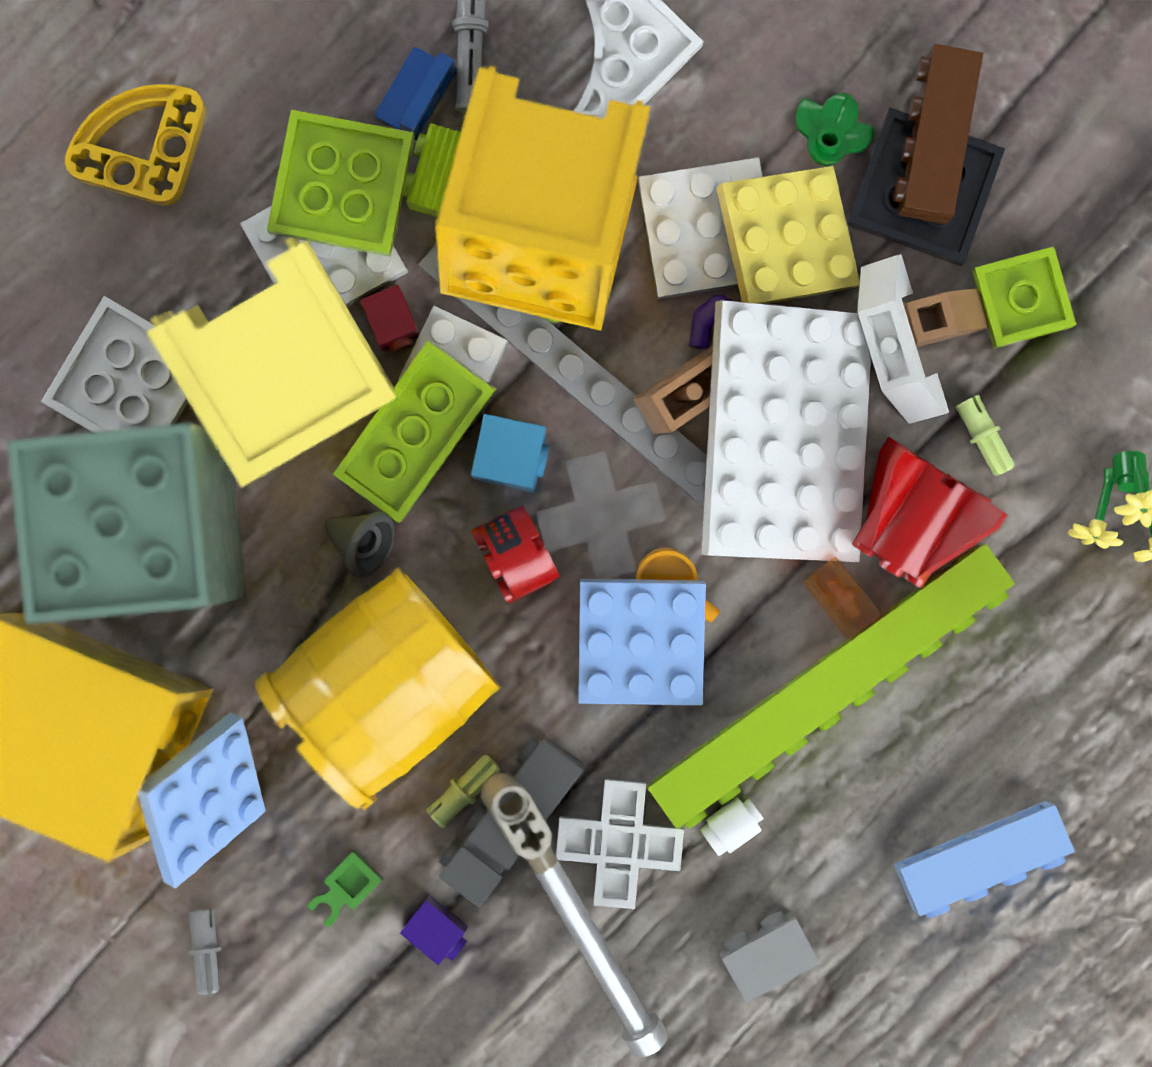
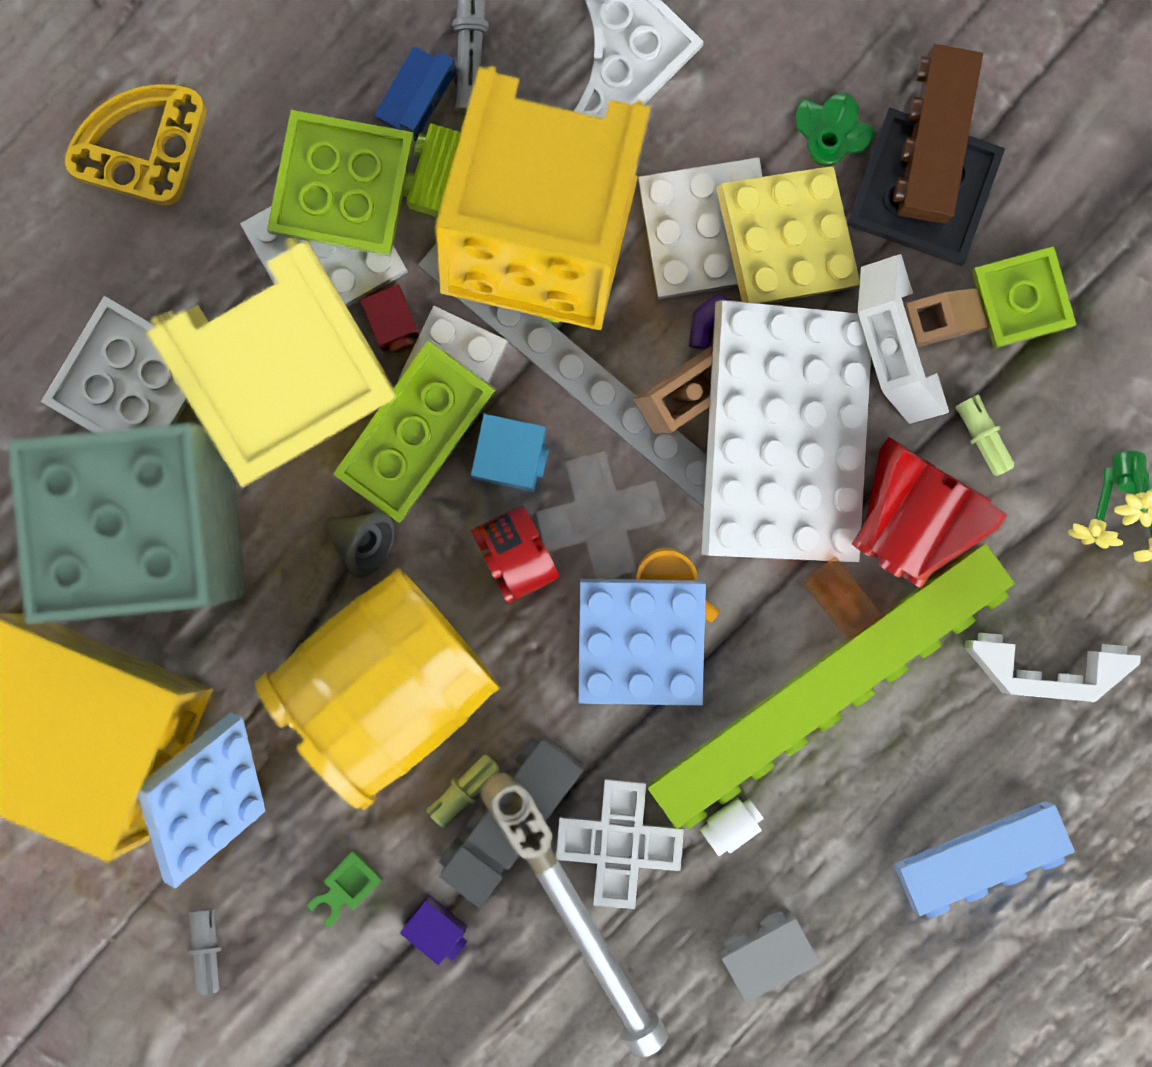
(1102, 671): none -> white slope

